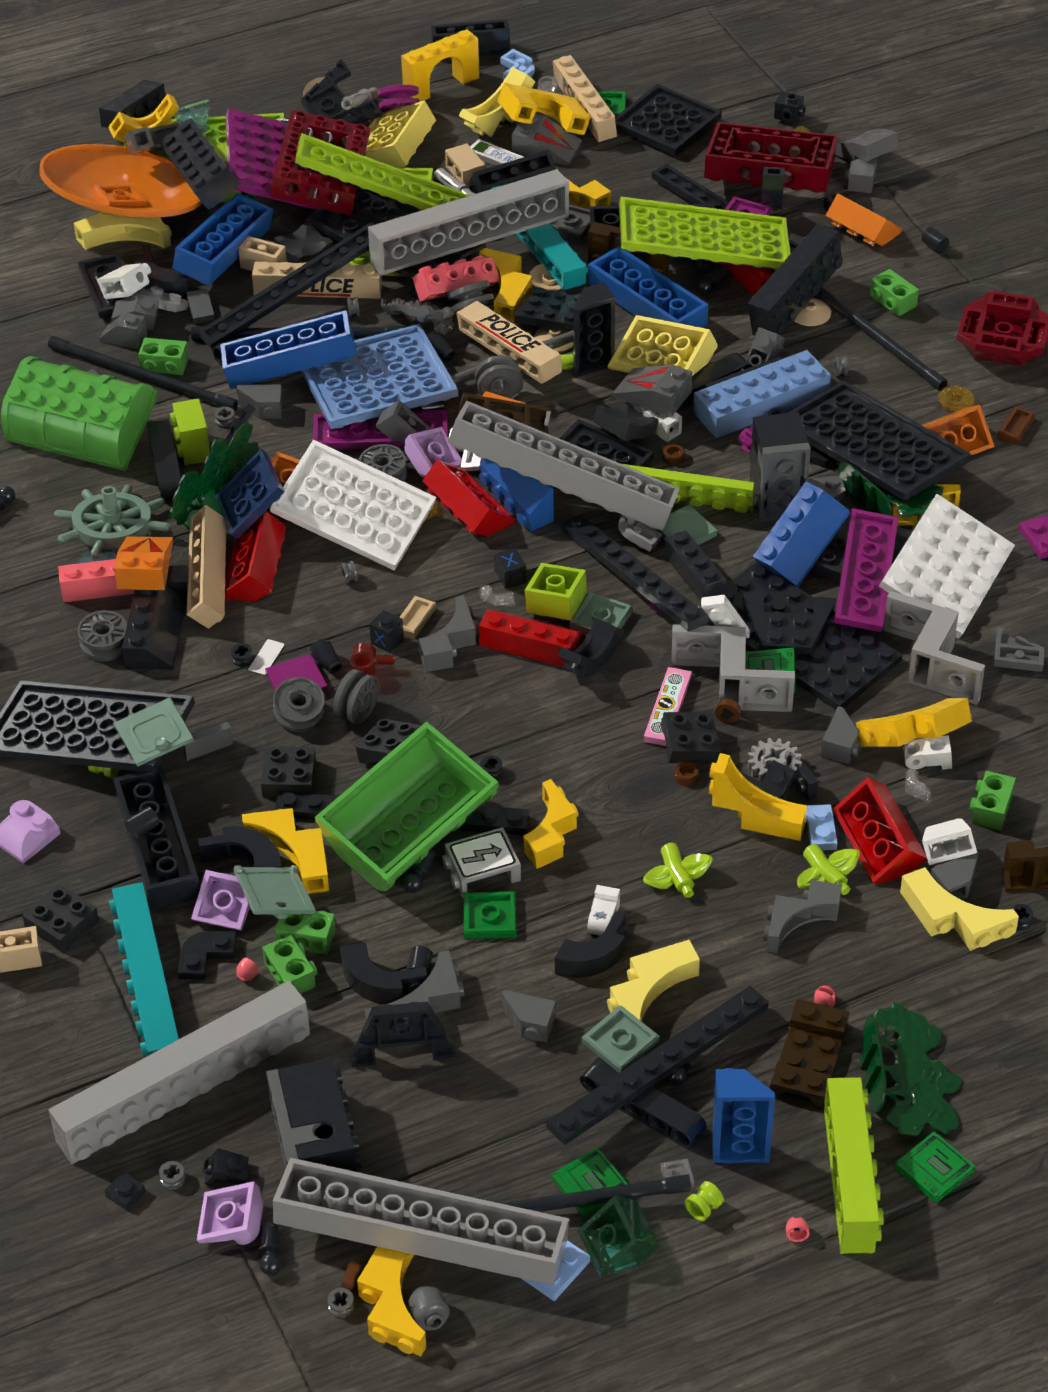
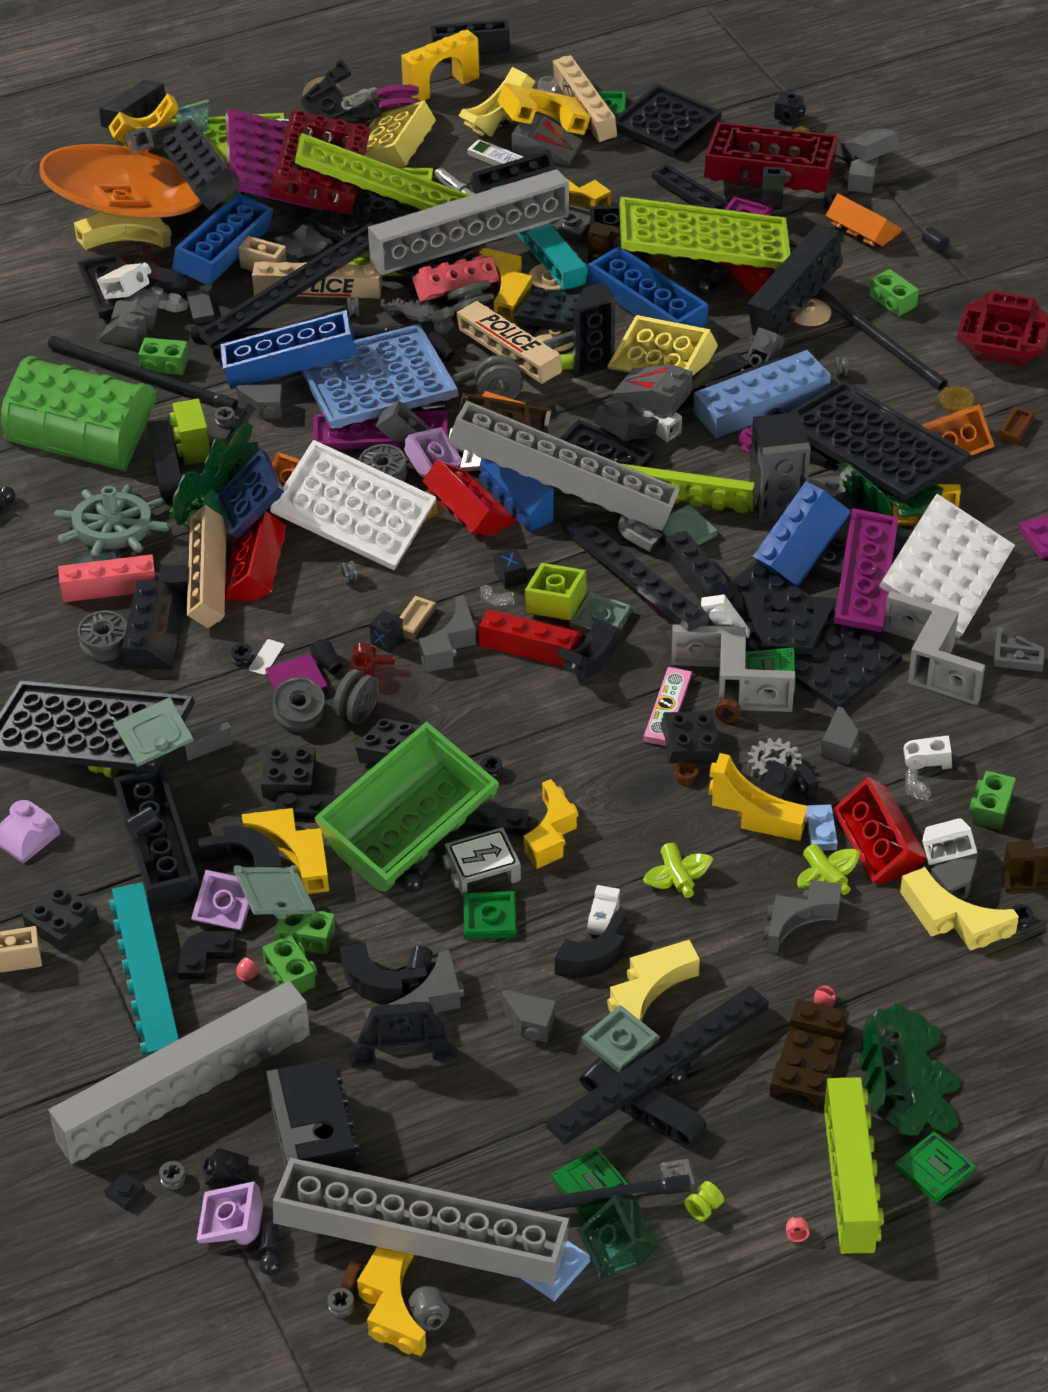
(143, 563): orange slope -> none
(463, 162): tan brick -> none
(518, 61): light blue plate -> none
(673, 454): reddish brown tile -> none
(741, 1118): blue slope -> none
(921, 723): yellow arch -> none

